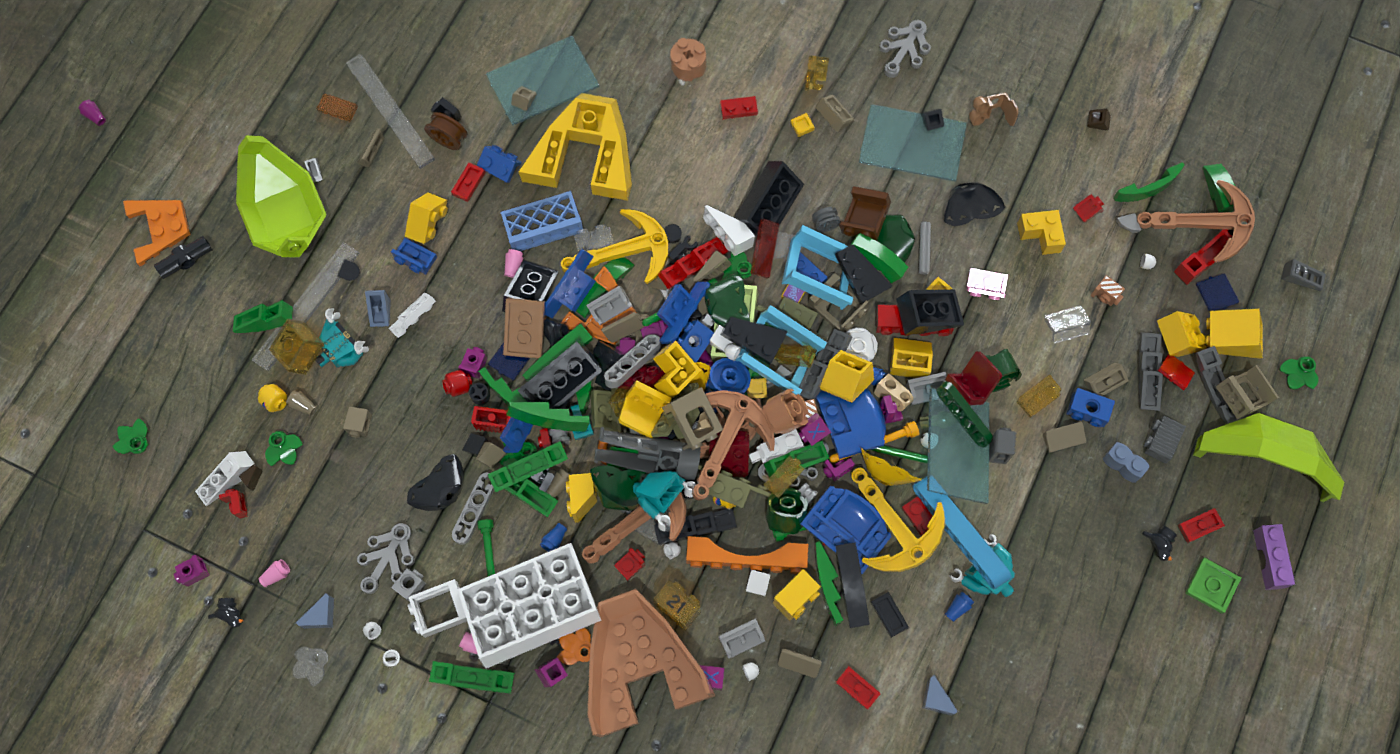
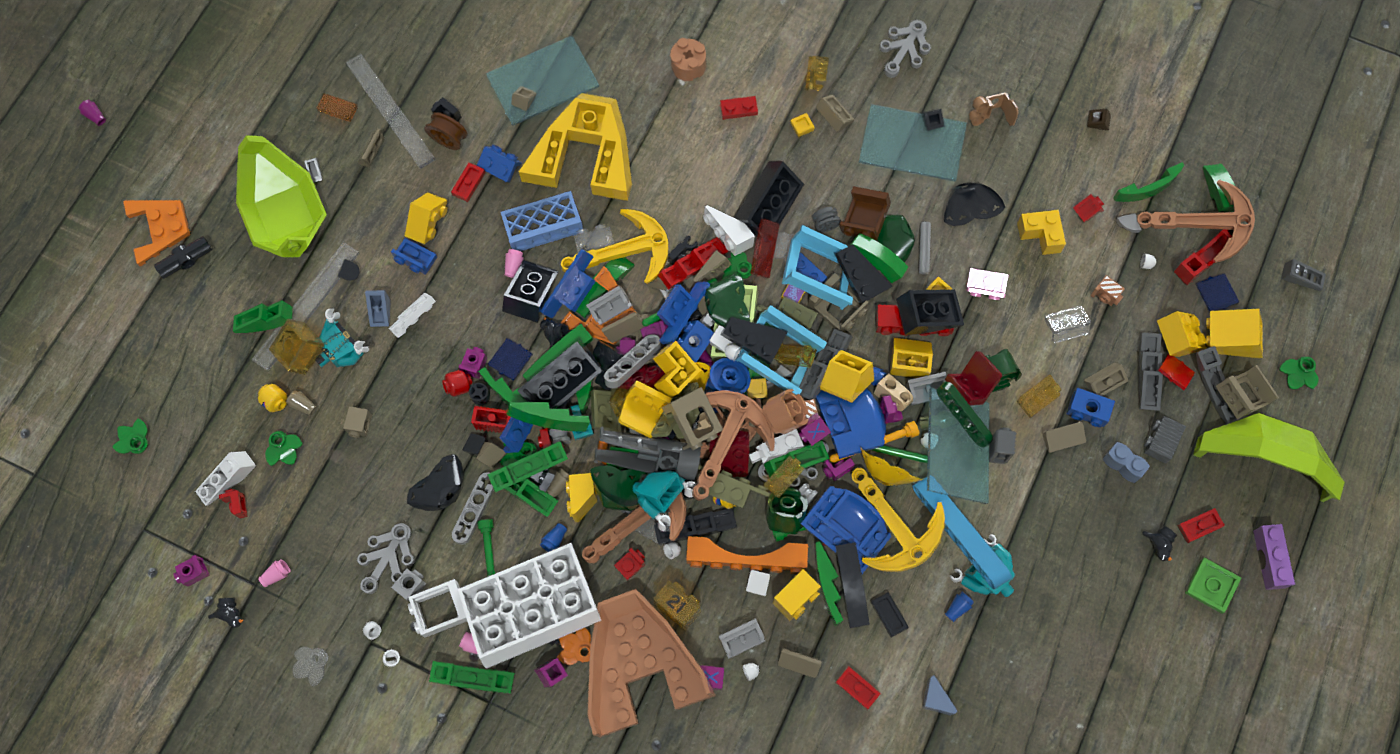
(251, 476): dark brown slope -> none
(319, 615): sand blue slope -> none
(524, 328): medium nougat tile -> none
(673, 233): black tile -> none
(862, 344): white tile -> none
(918, 515): red plate -> none

